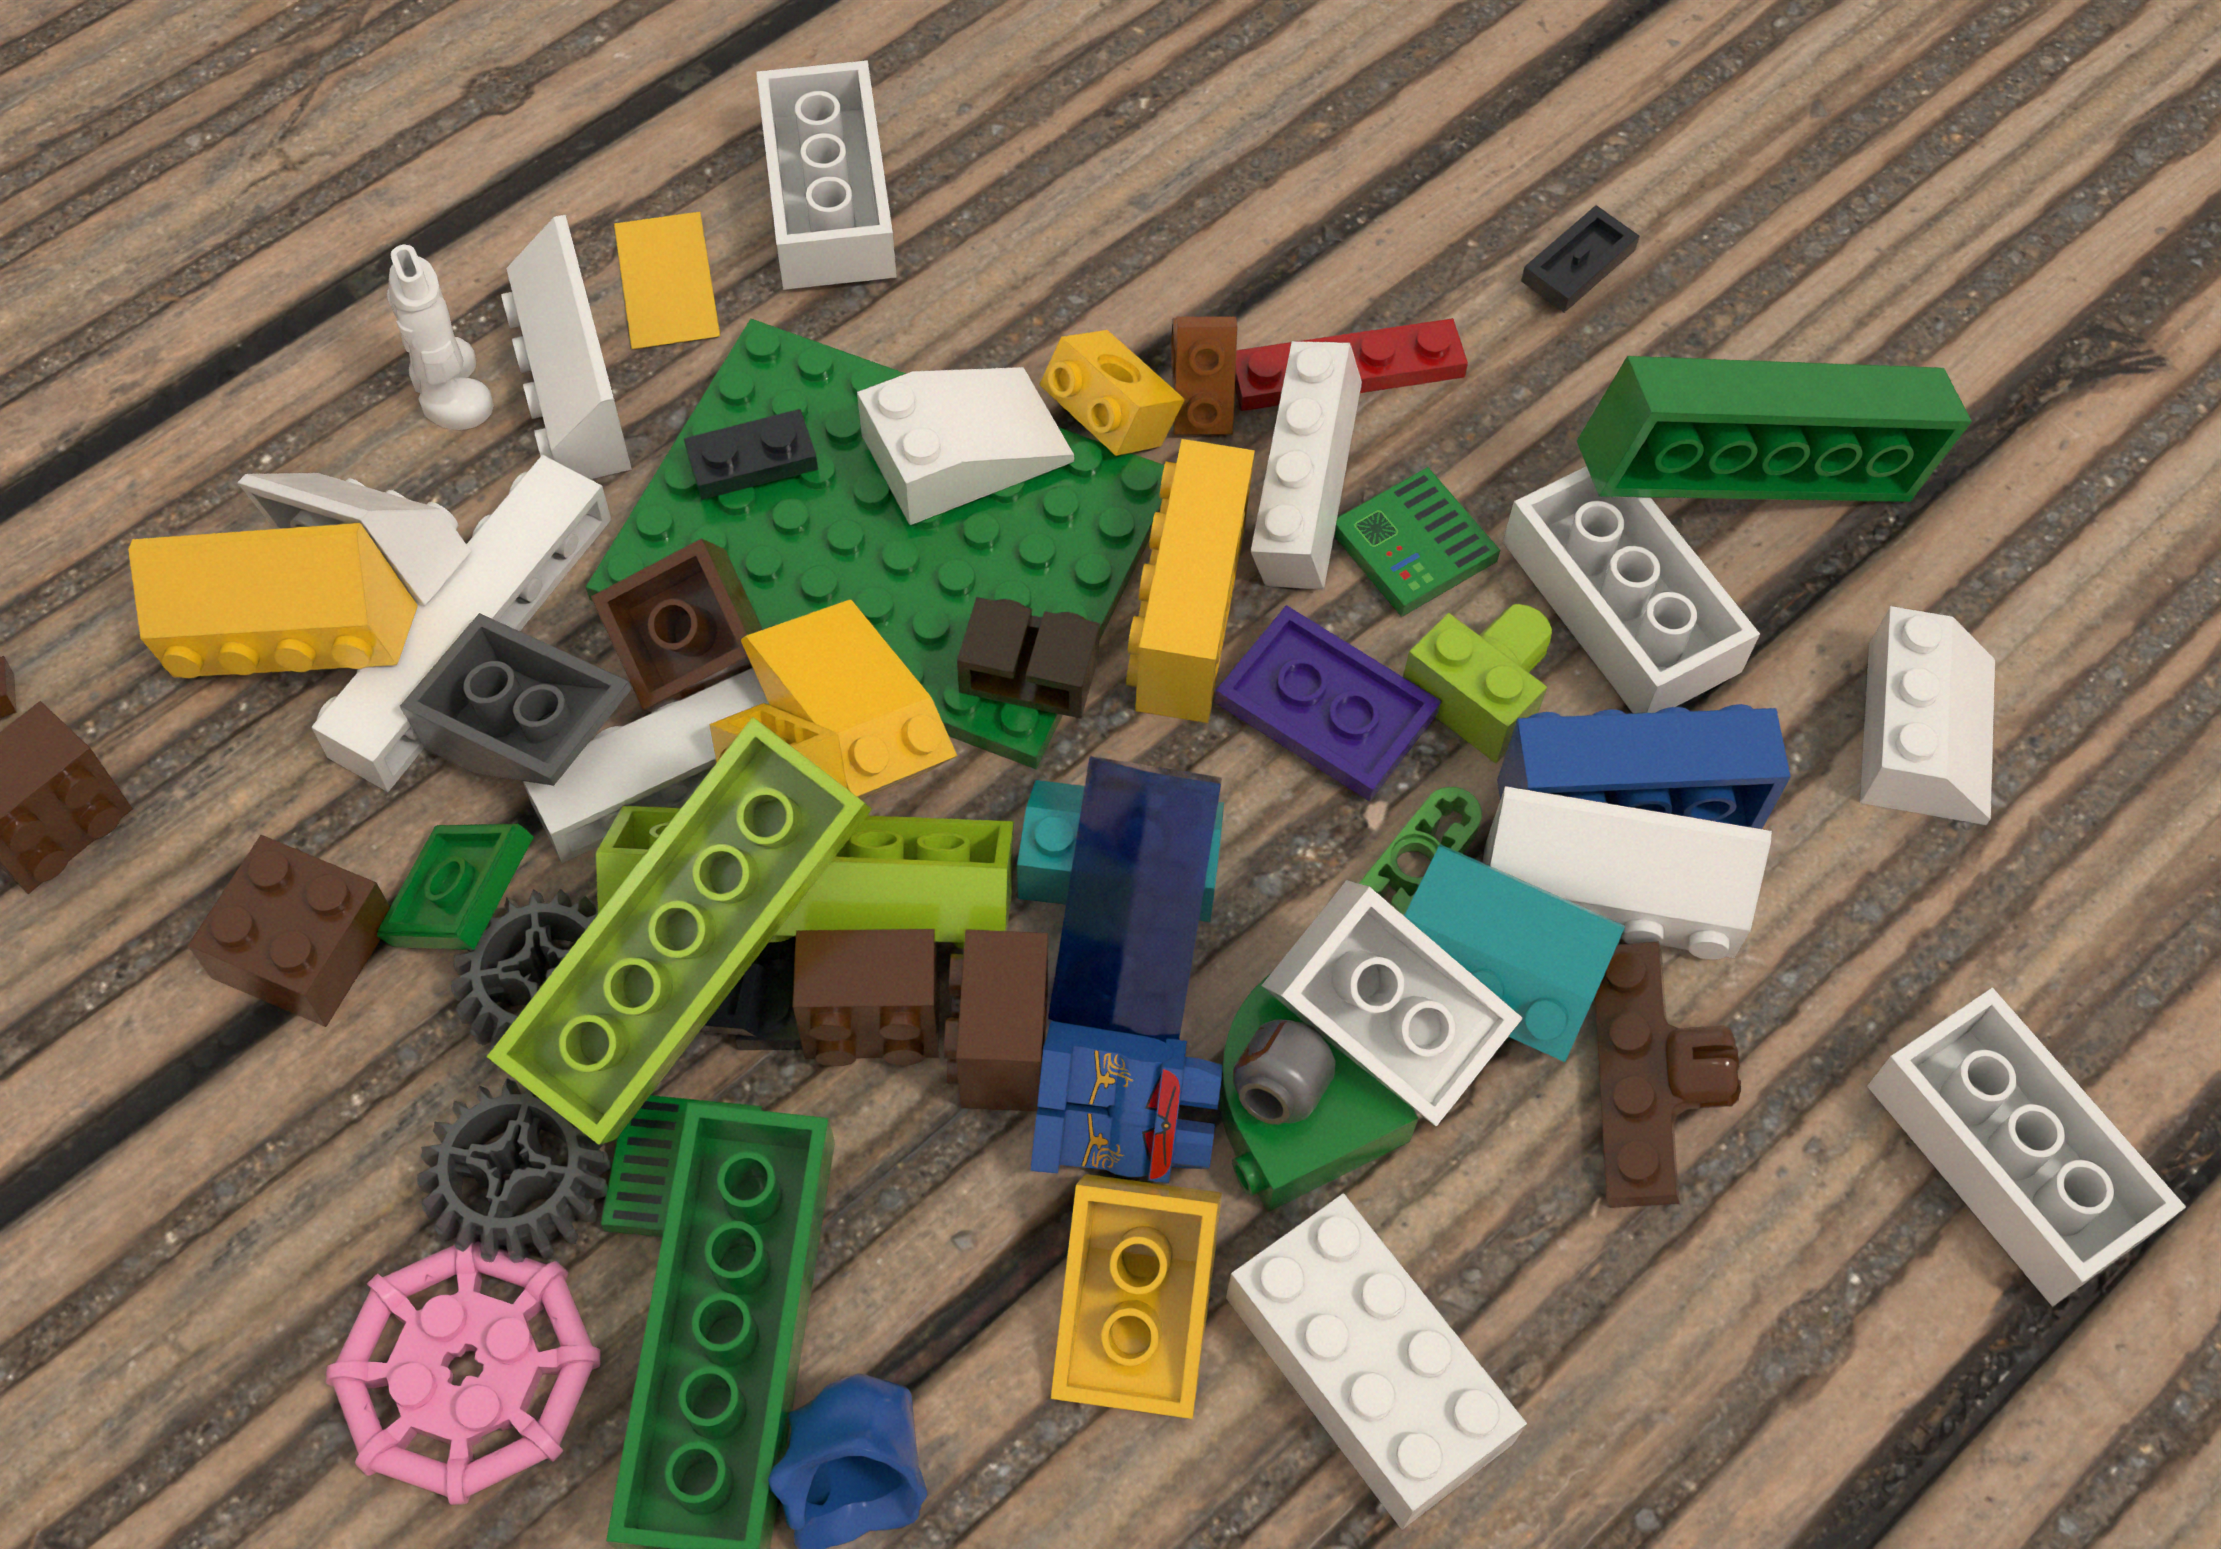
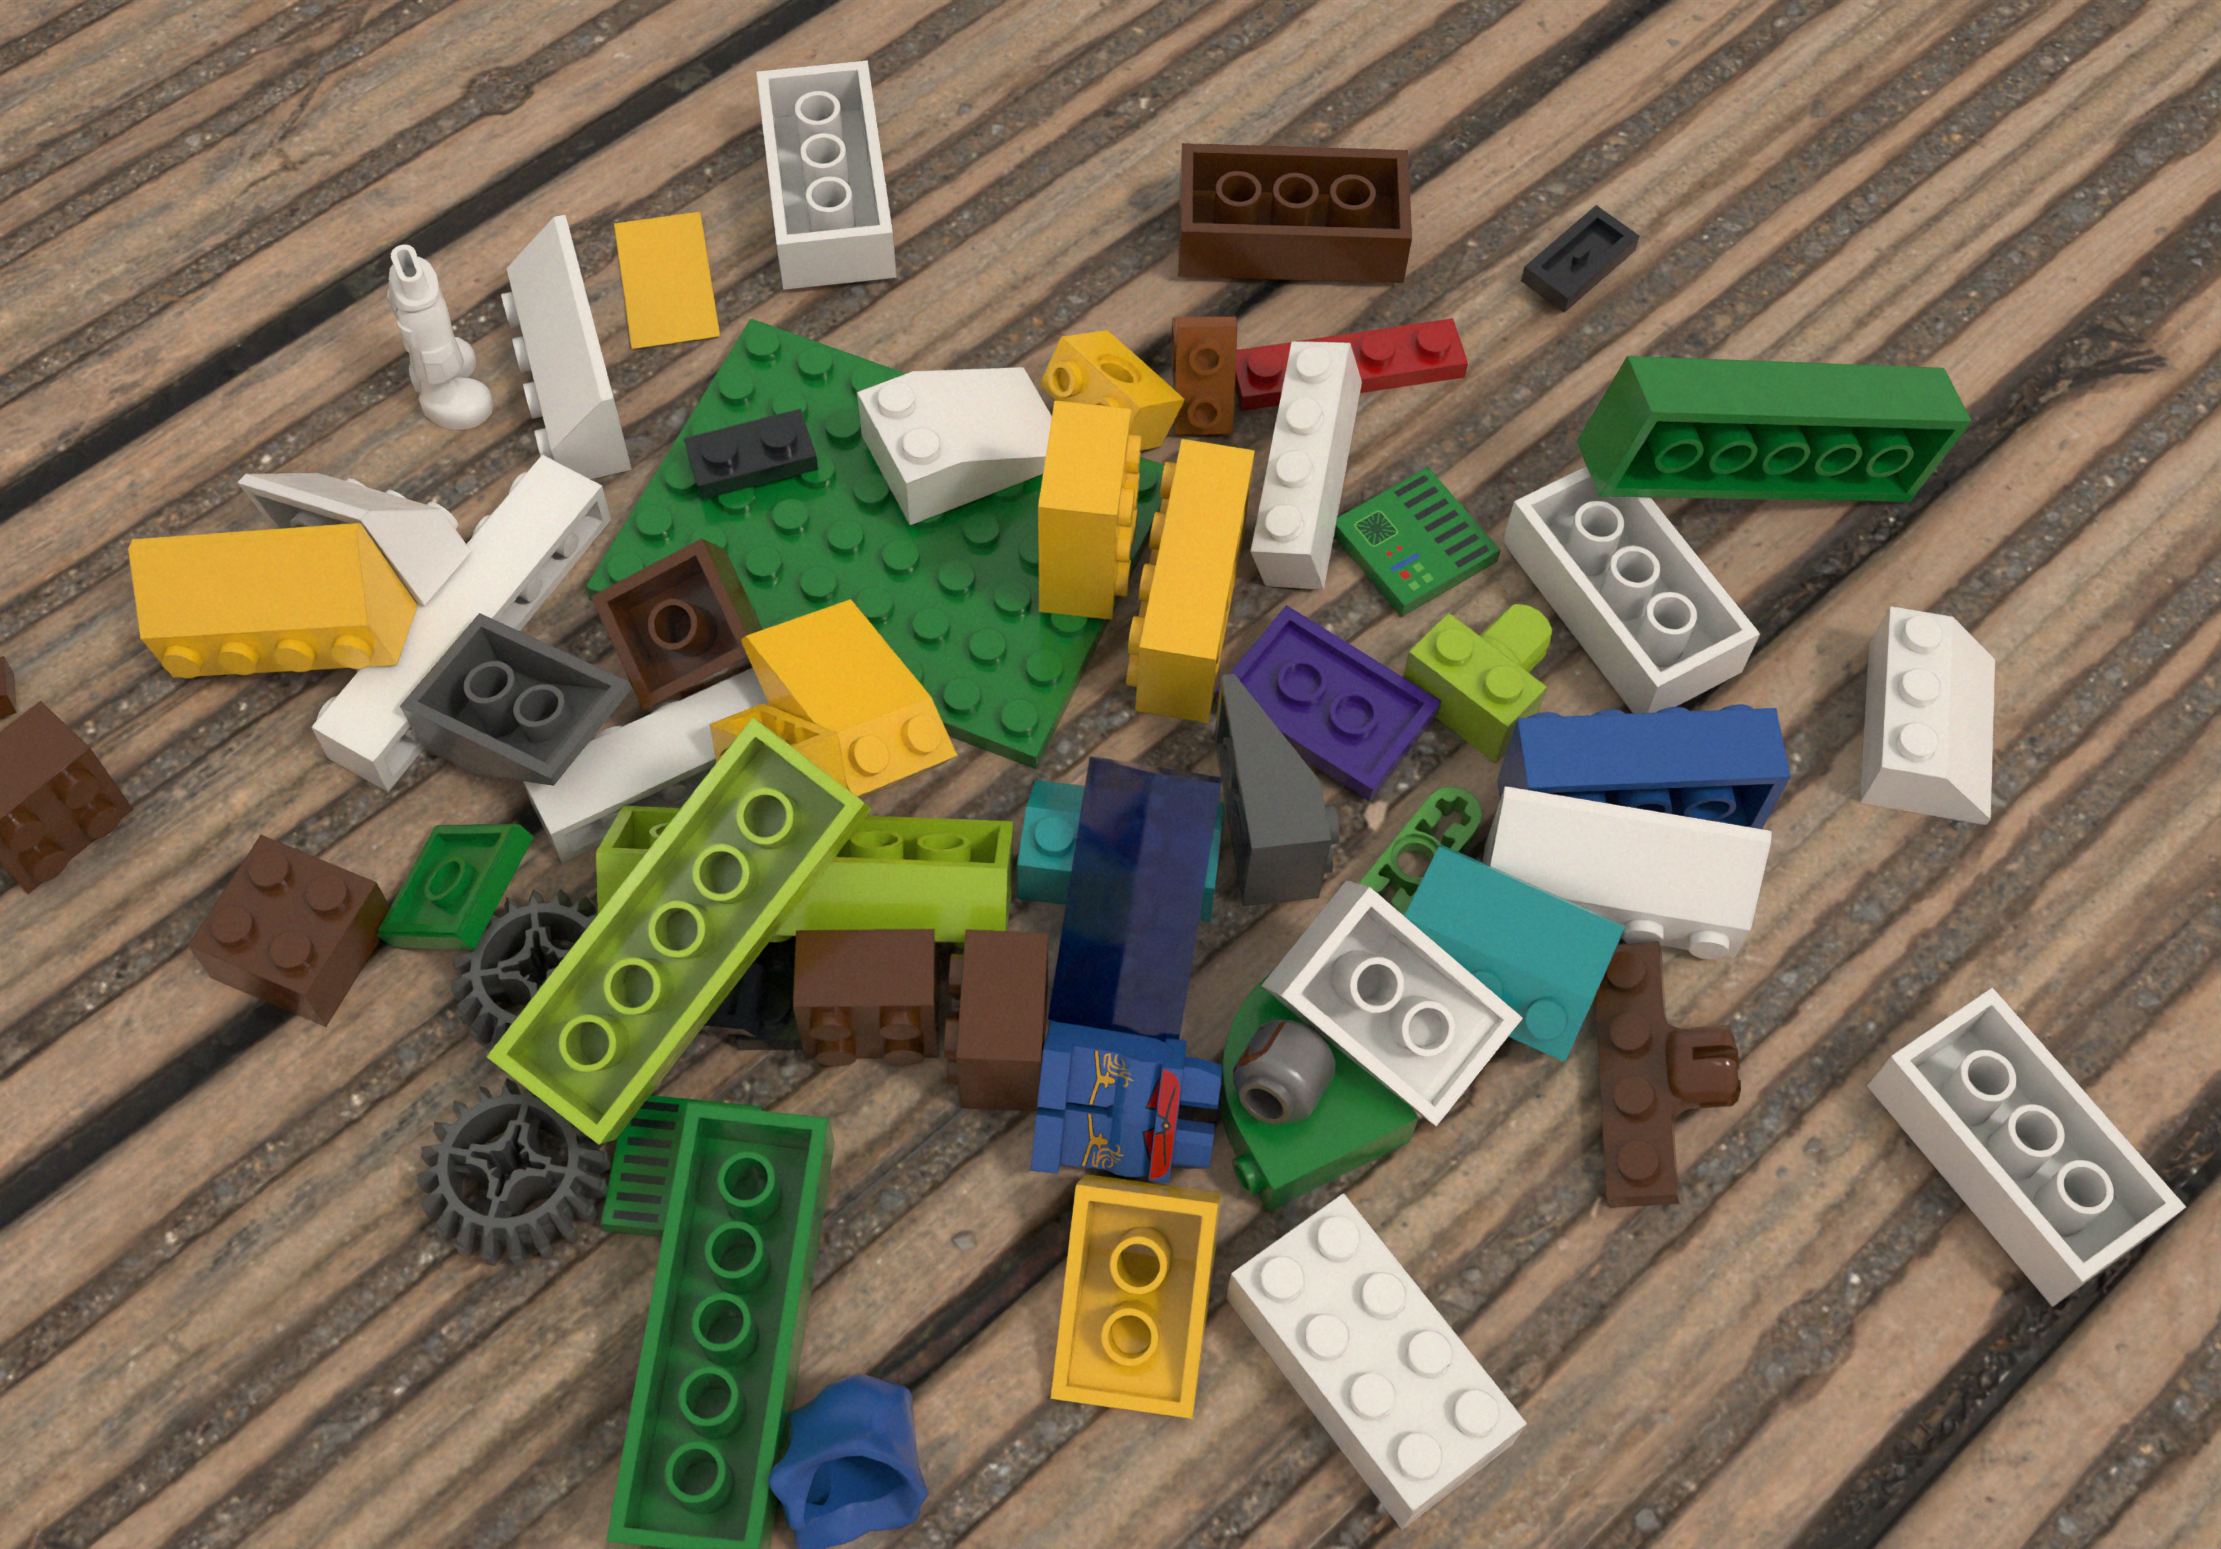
(422, 1381): bright pink plate -> none
(1028, 658): dark brown piece -> none
(1087, 509): none -> yellow brick
(1271, 803): none -> dark grey slope
(1294, 213): none -> reddish brown brick

